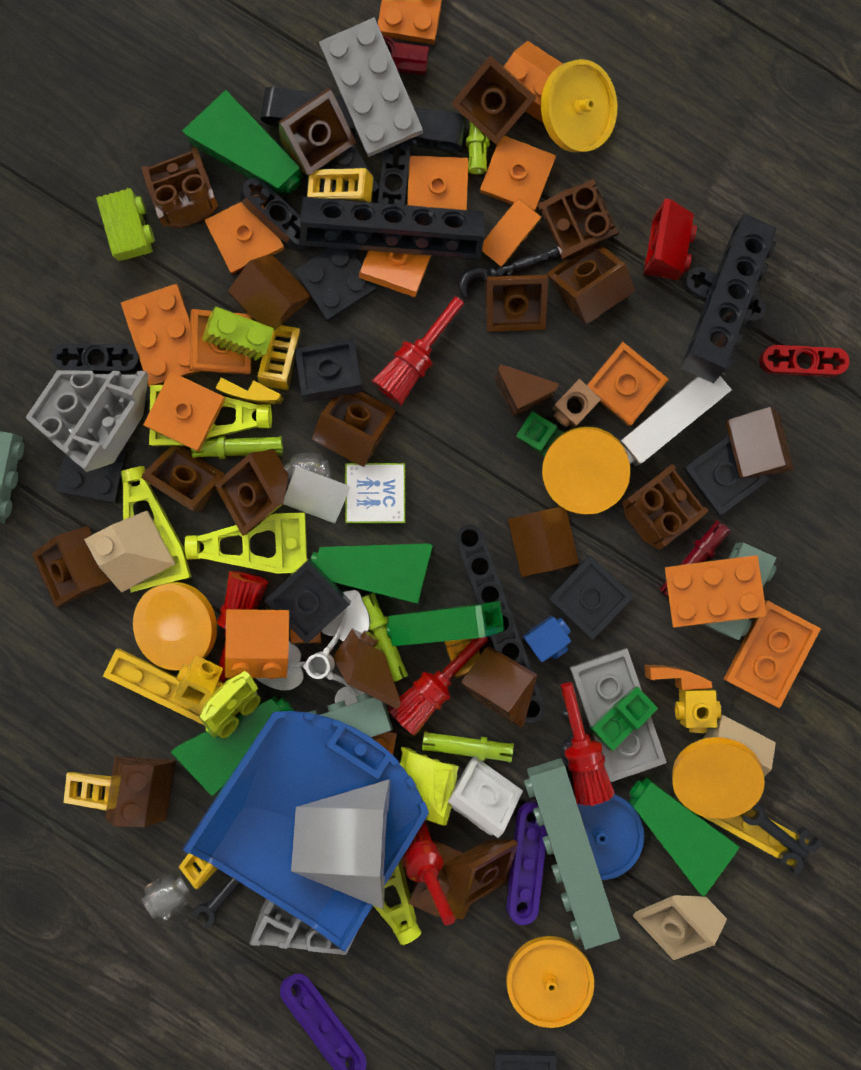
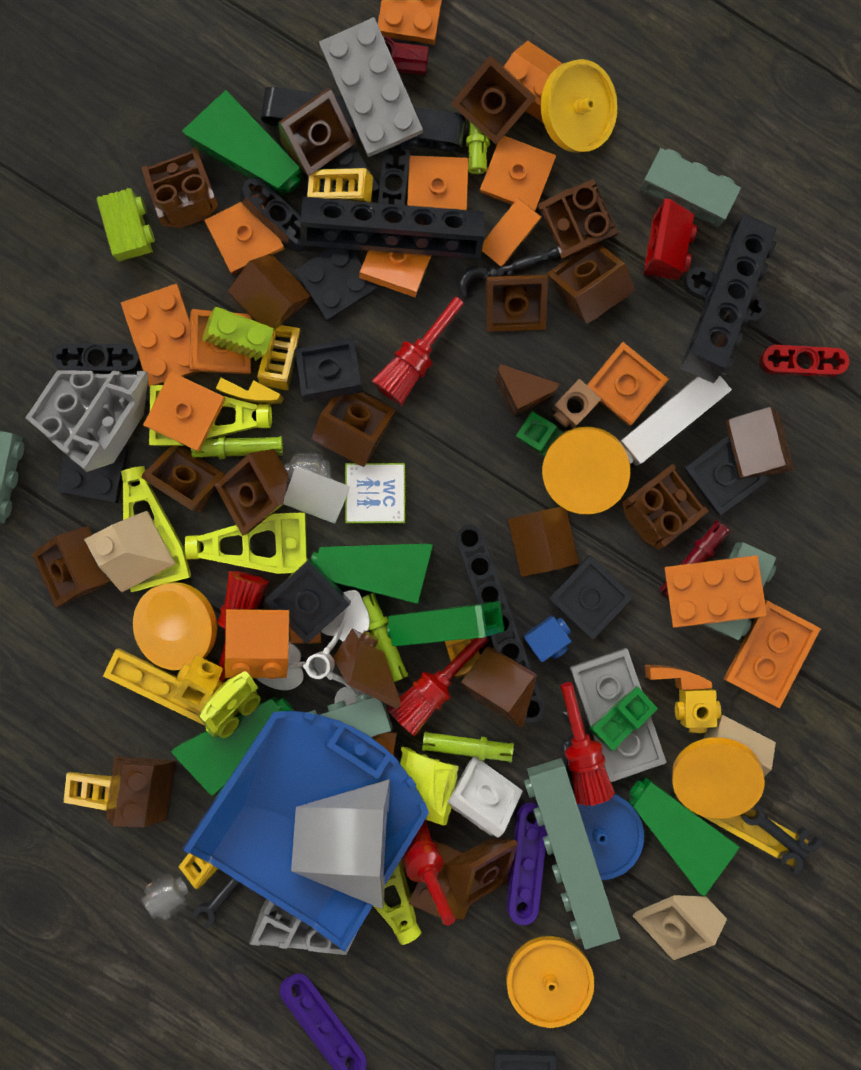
(690, 186): none -> sand green brick

